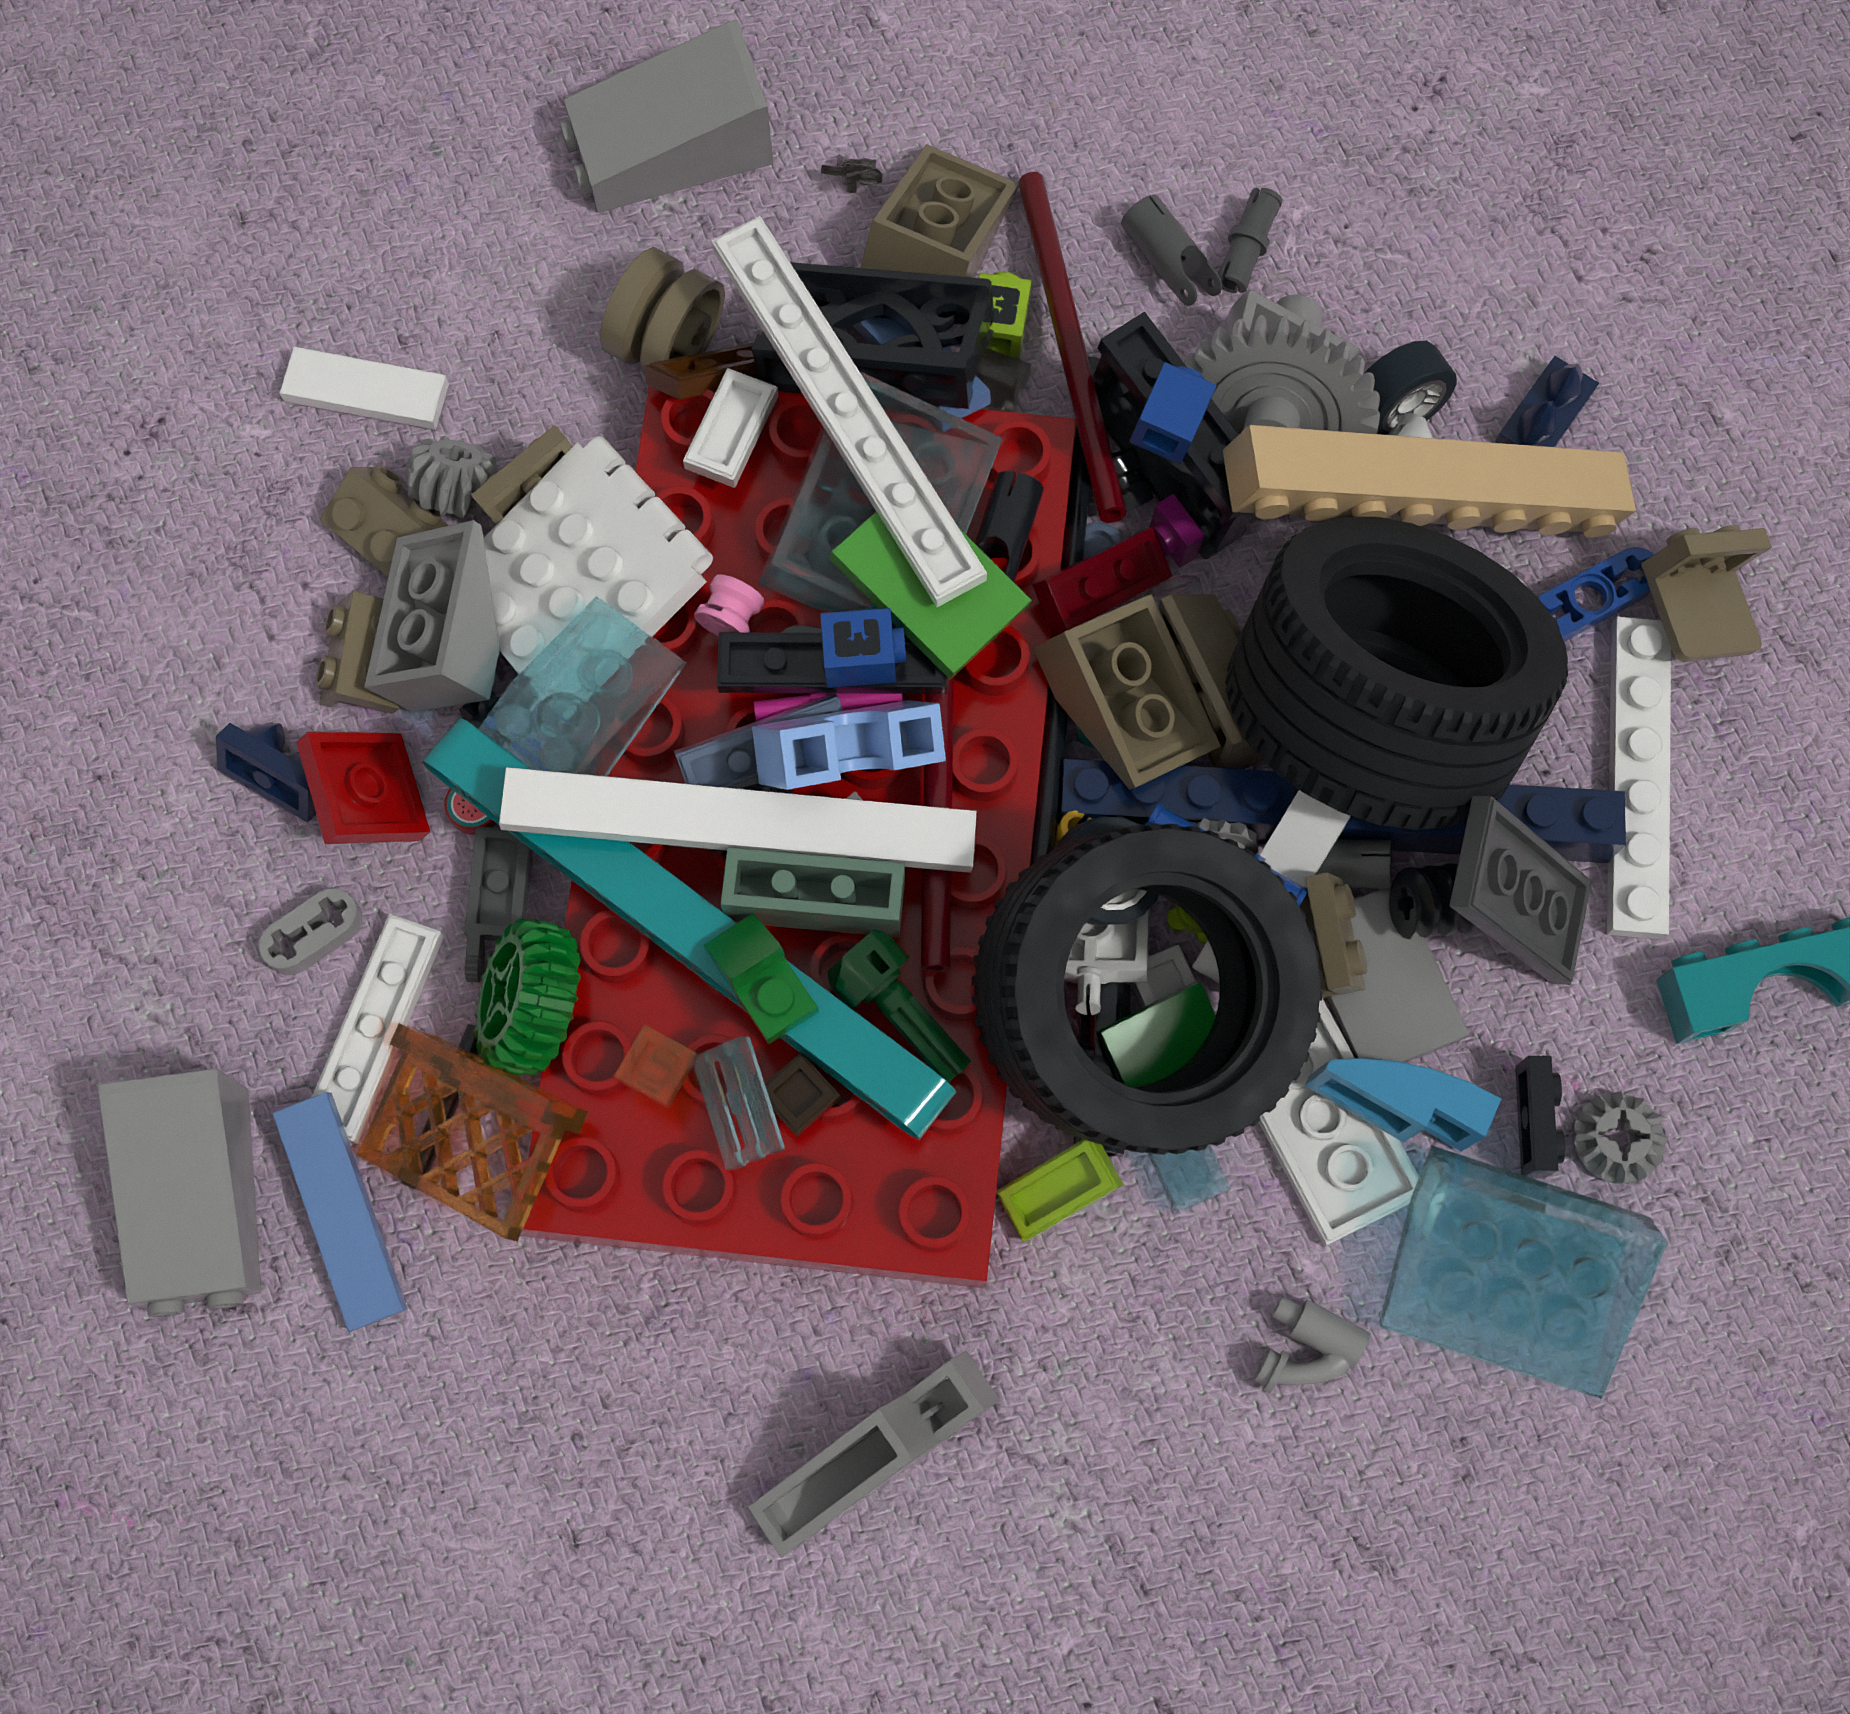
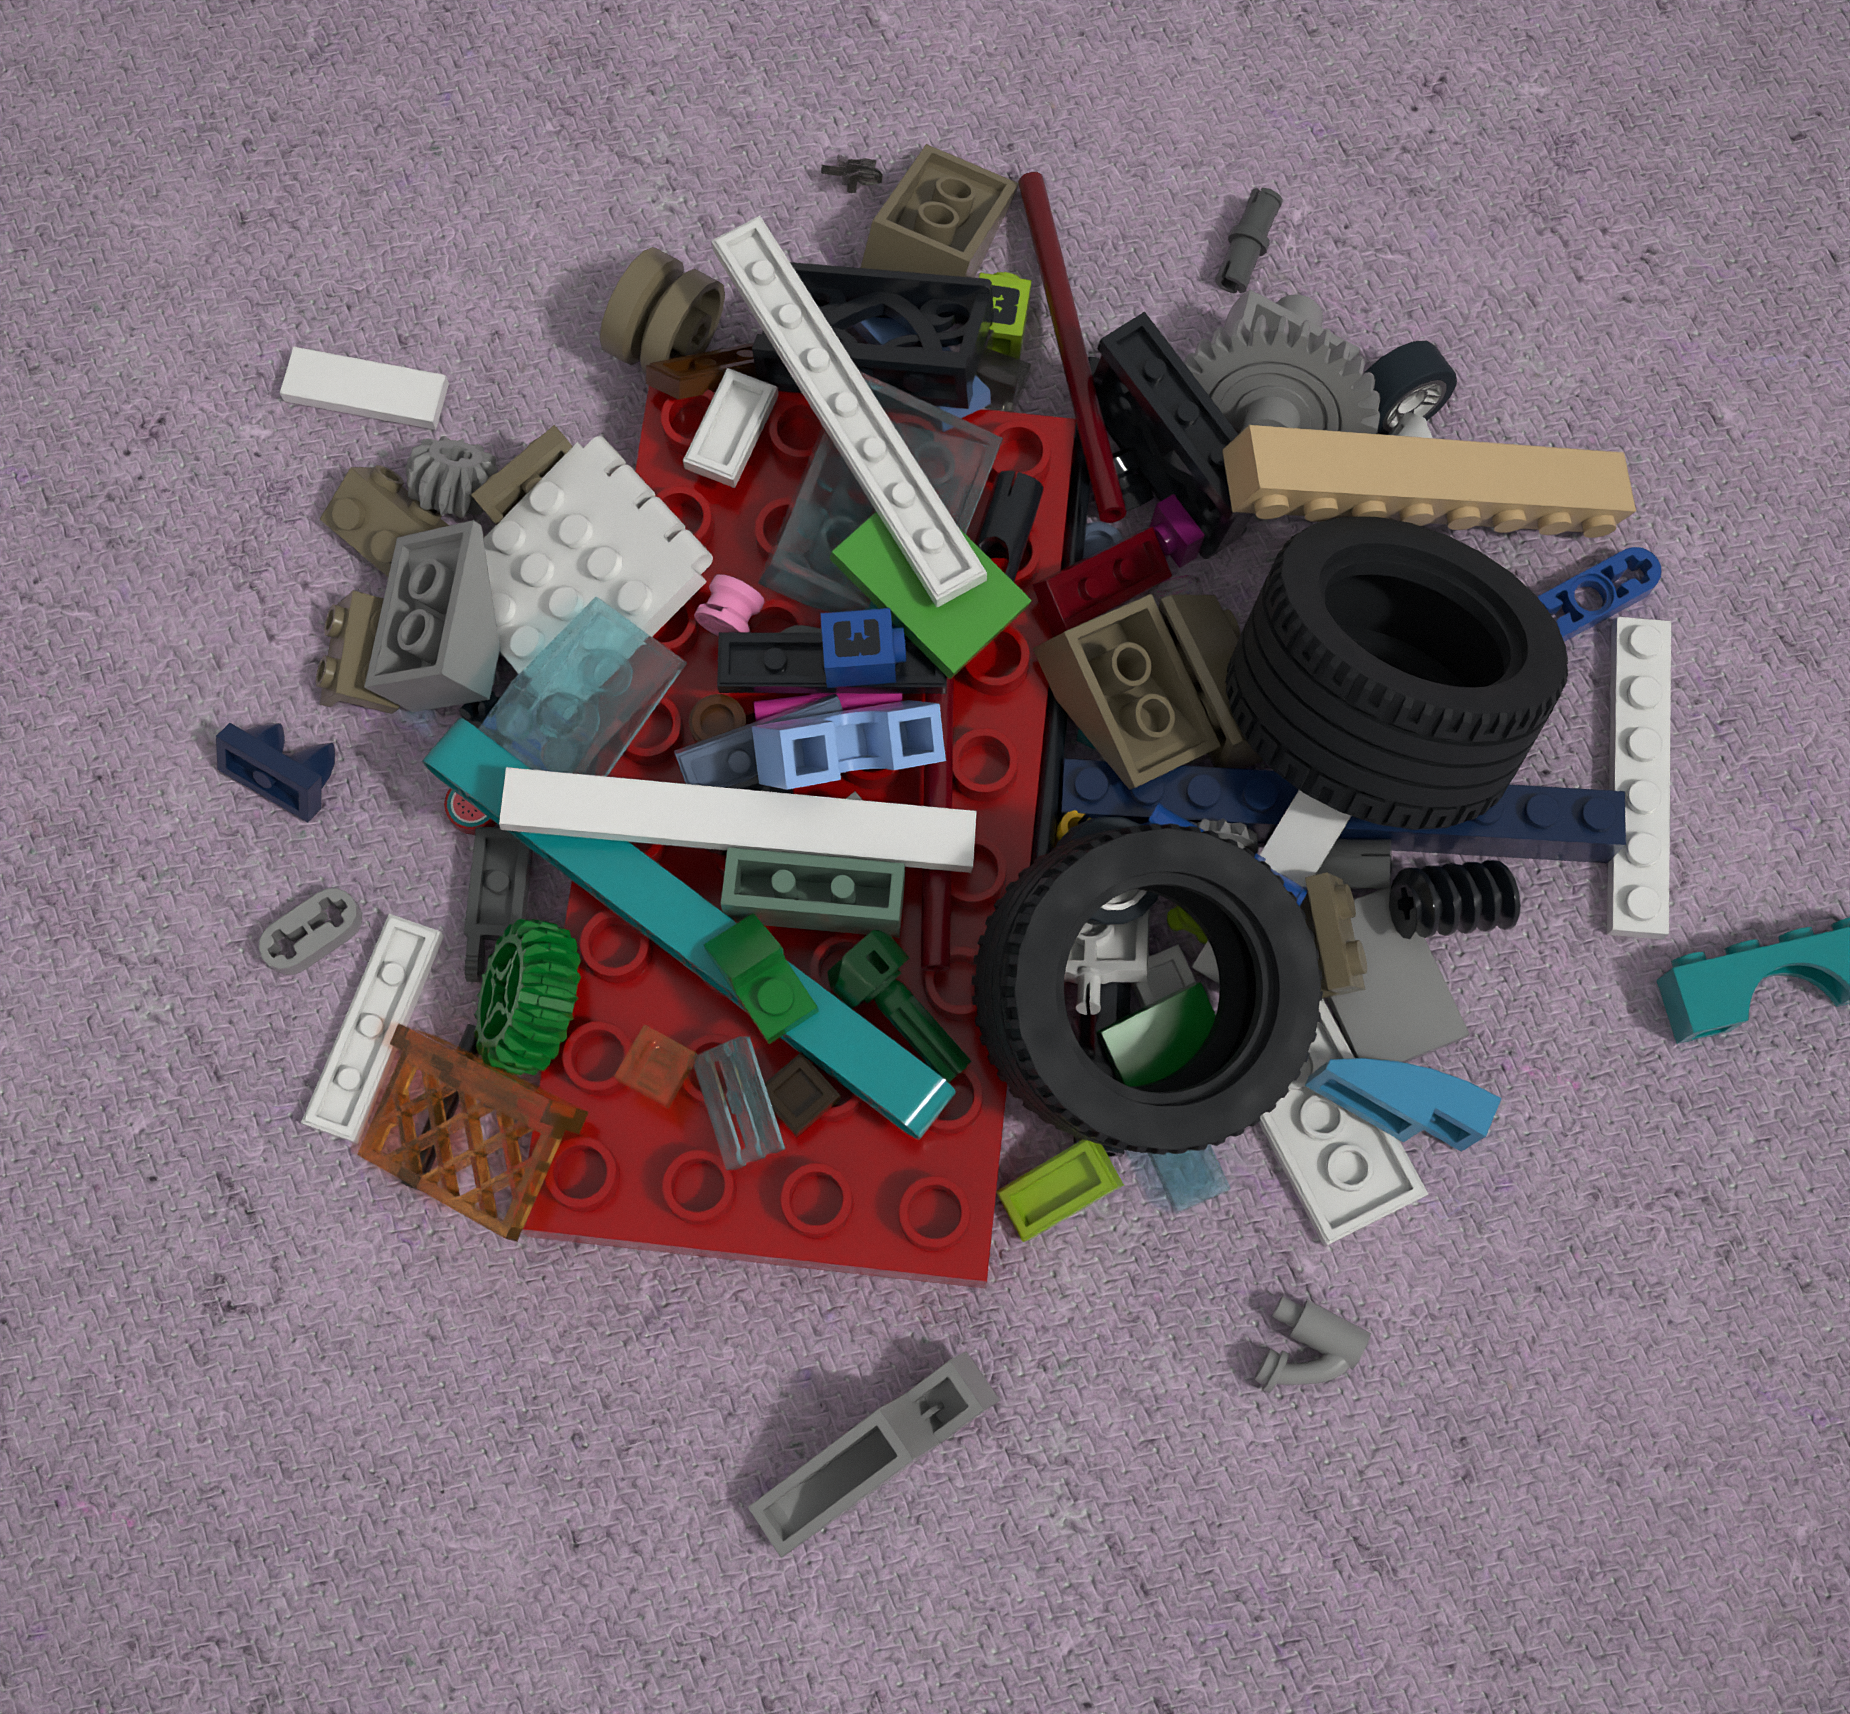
(183, 1189): light grey slope -> none
(340, 1211): medium blue tile -> none
(362, 787): red plate -> none
(670, 122): light grey slope -> none
(715, 716): none -> reddish brown tile
(1170, 249): dark grey piece -> none
(1173, 412): blue brick -> none
(1520, 891): dark grey tile -> none
(1520, 1272): clear light blue slope -> none
(1537, 1096): black plate -> none
(1549, 406): dark blue tile -> none
(1603, 1155): light grey gear -> none
(1701, 593): dark tan bracket -> none

